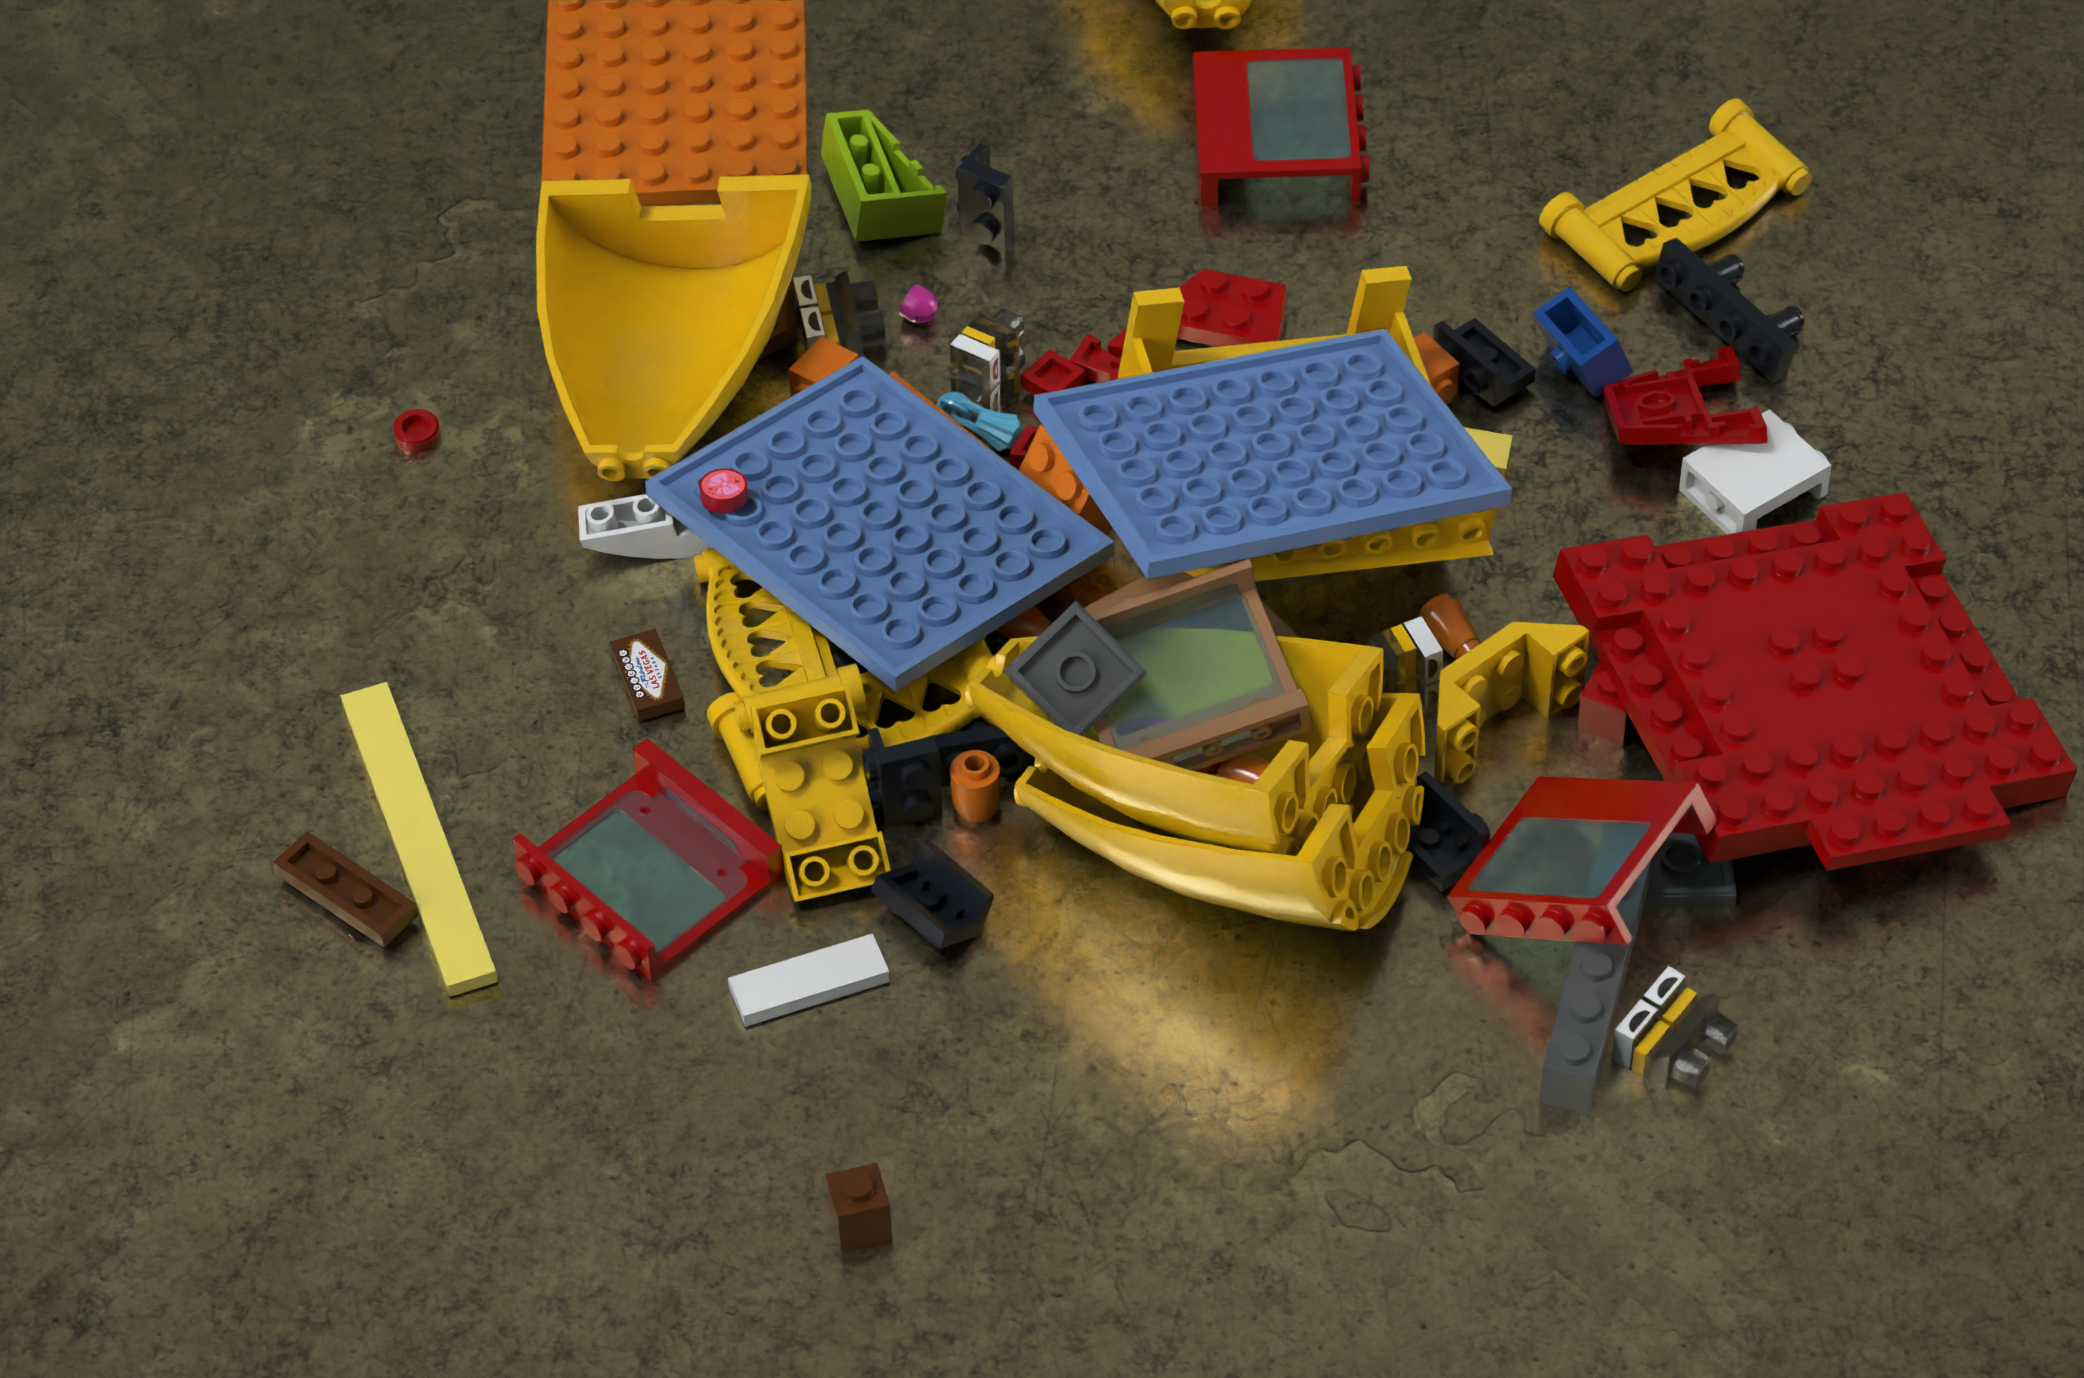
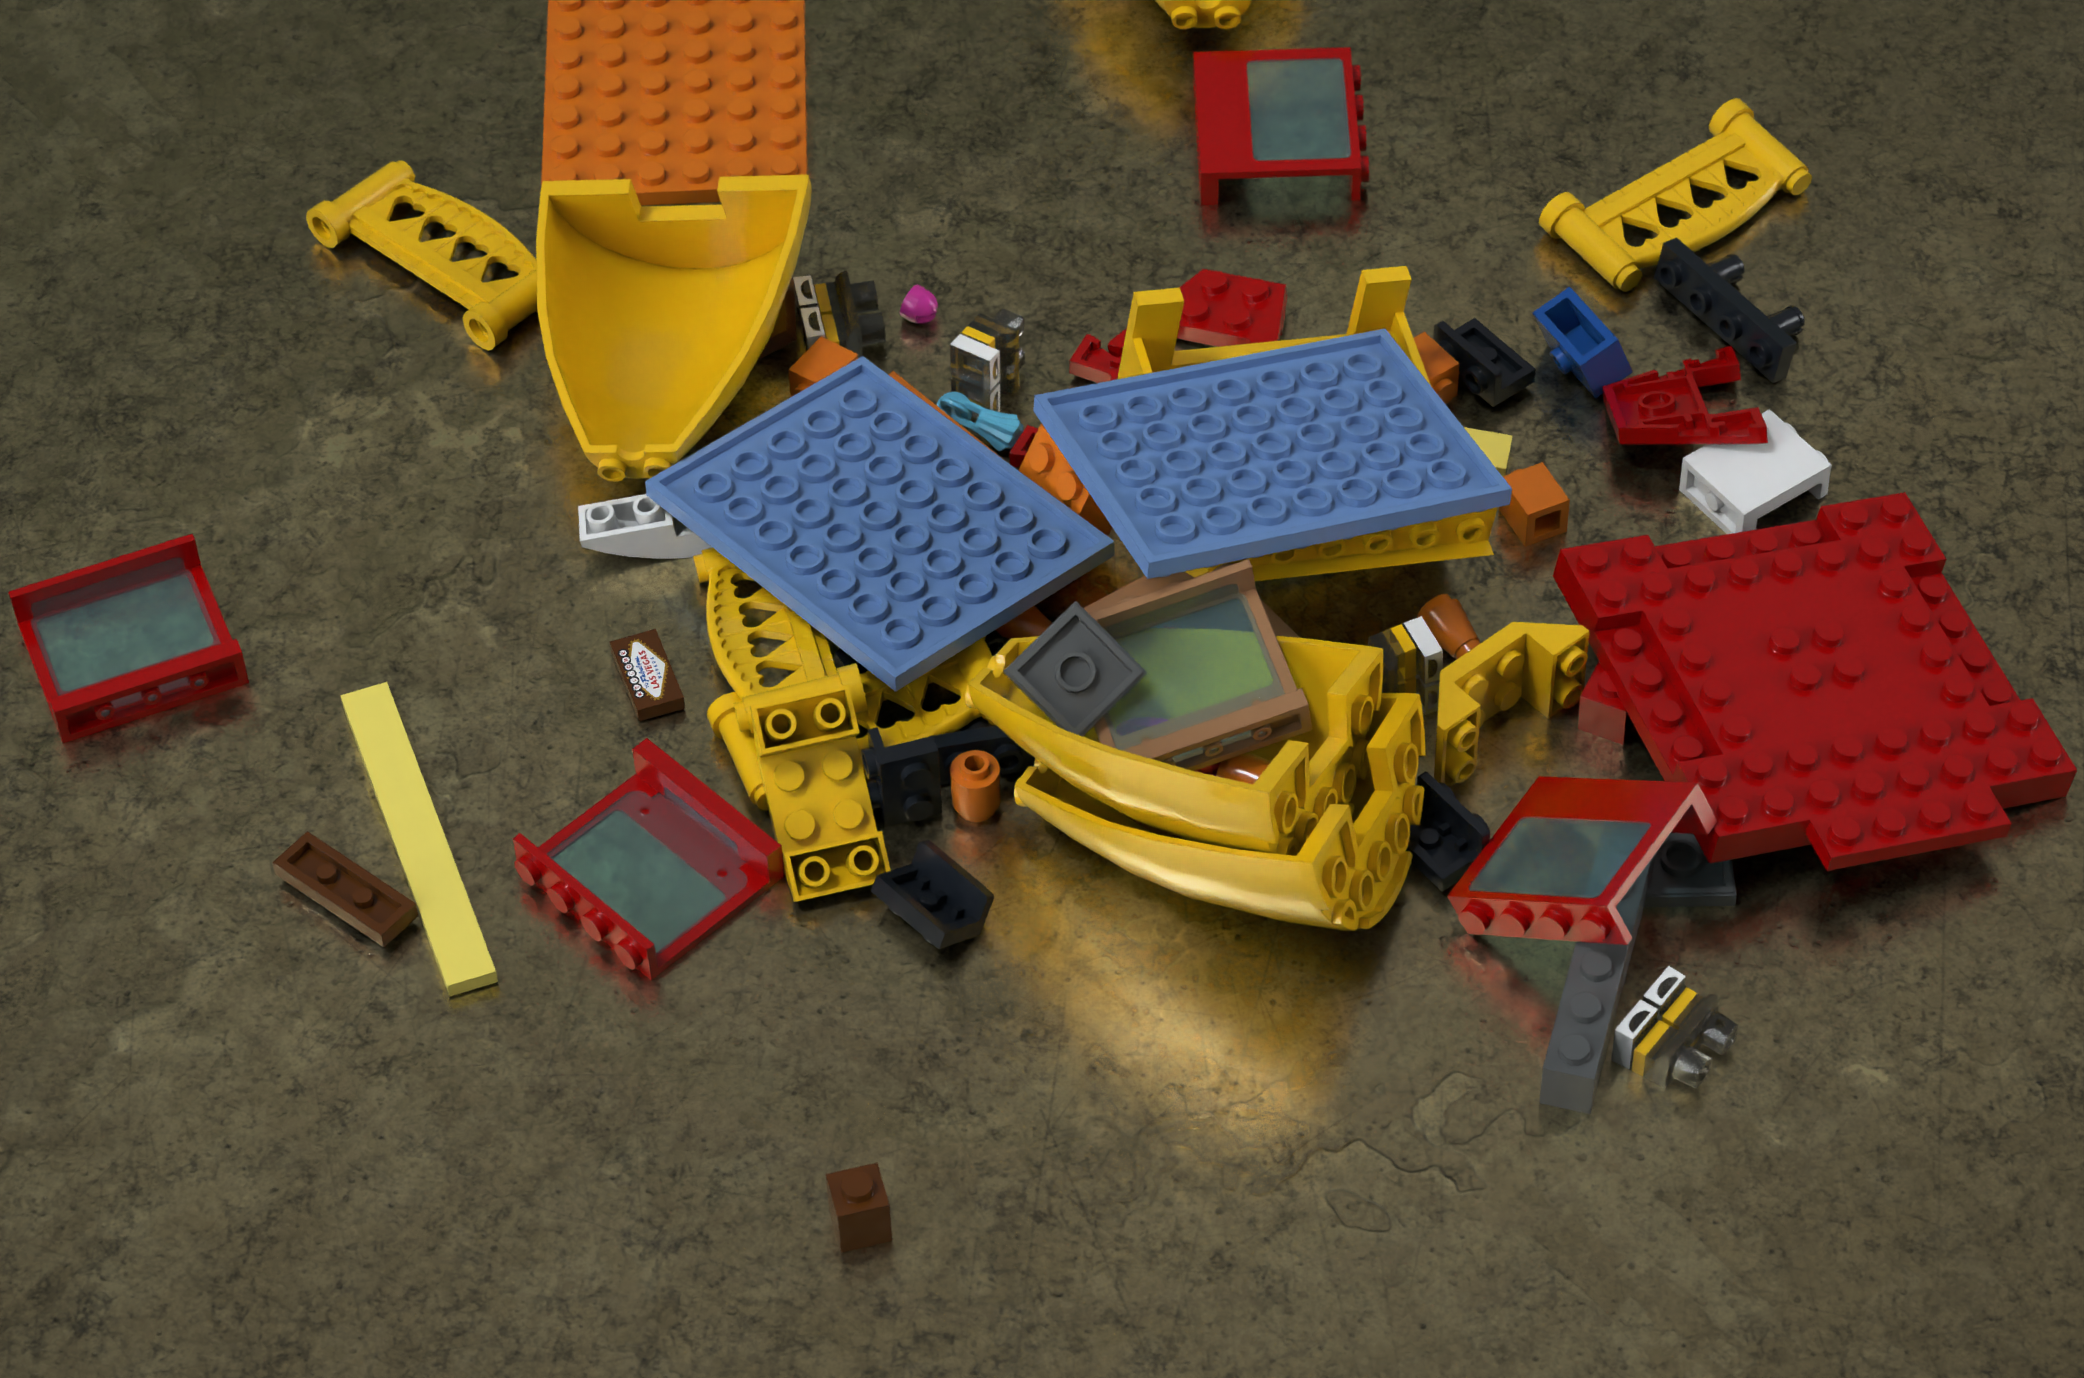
(127, 638): none -> panel
(366, 214): none -> yellow piece
(416, 430): red tile -> none
(723, 490): tile -> none
(808, 979): white tile -> none
(876, 182): lime wedge -> none
(985, 200): black bracket -> none
(1052, 374): red plate -> none
(1536, 506): none -> orange brick

